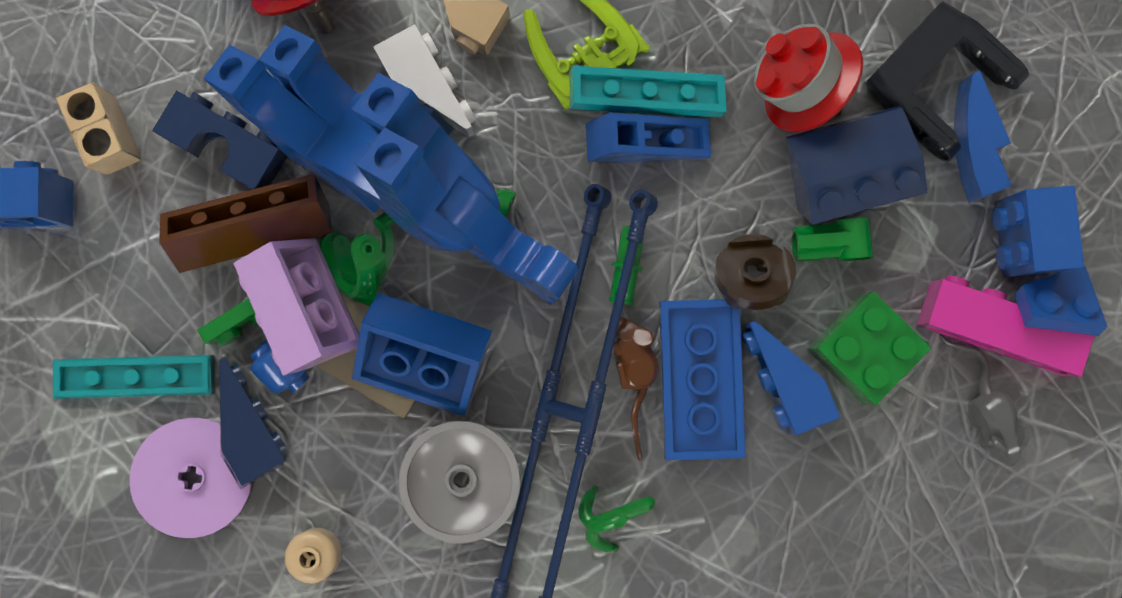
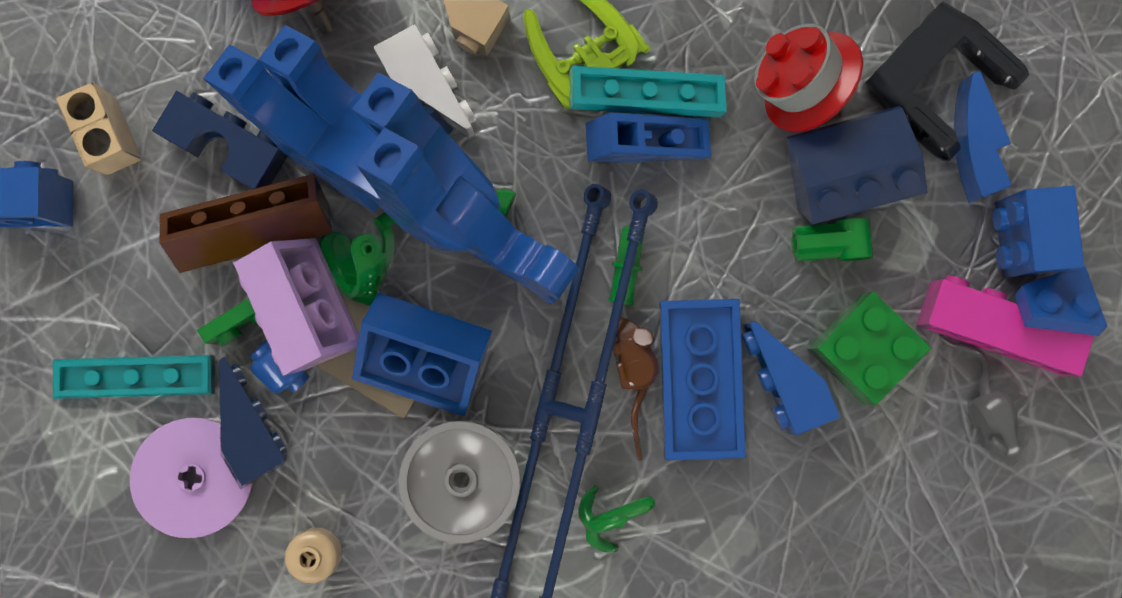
(751, 292): dark brown plate -> none

